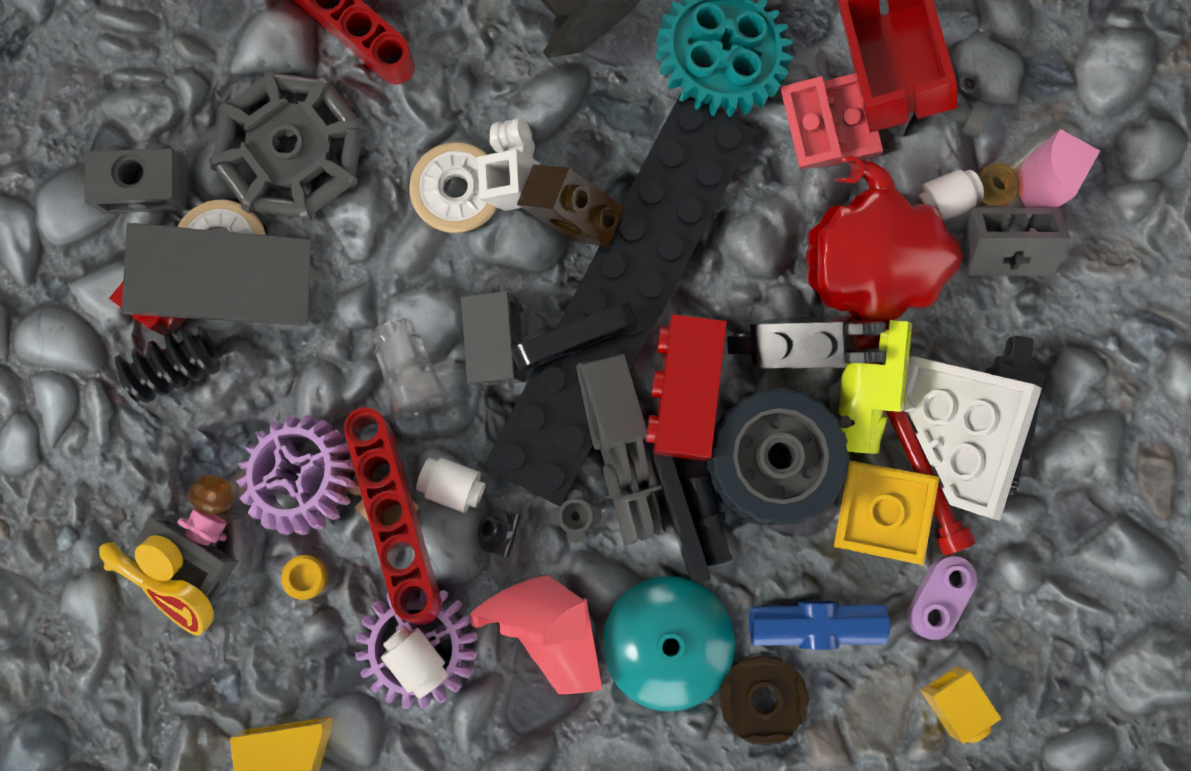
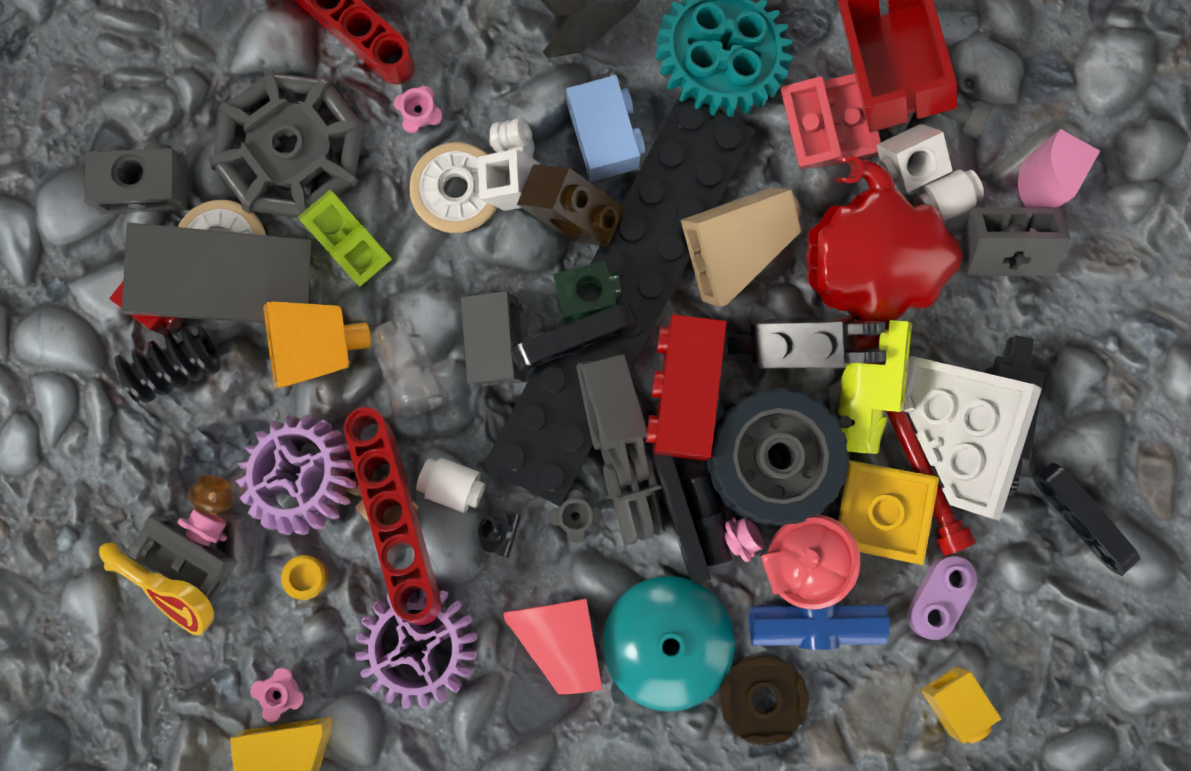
(159, 558): yellow tile -> none
(290, 695): none -> bright pink plate
(309, 340): none -> light orange torso
(344, 238): none -> lime slope
(410, 100): none -> bright pink plate
(414, 661): white brick -> none
(536, 611): coral slope -> none
(569, 281): none -> clear green brick
(604, 128): none -> light blue brick
(739, 241): none -> tan slope
(743, 538): none -> bright pink plate
(812, 562): none -> coral piece
(929, 160): none -> white brick
(993, 195): clear yellow plate -> none
(1086, 518): none -> black beam

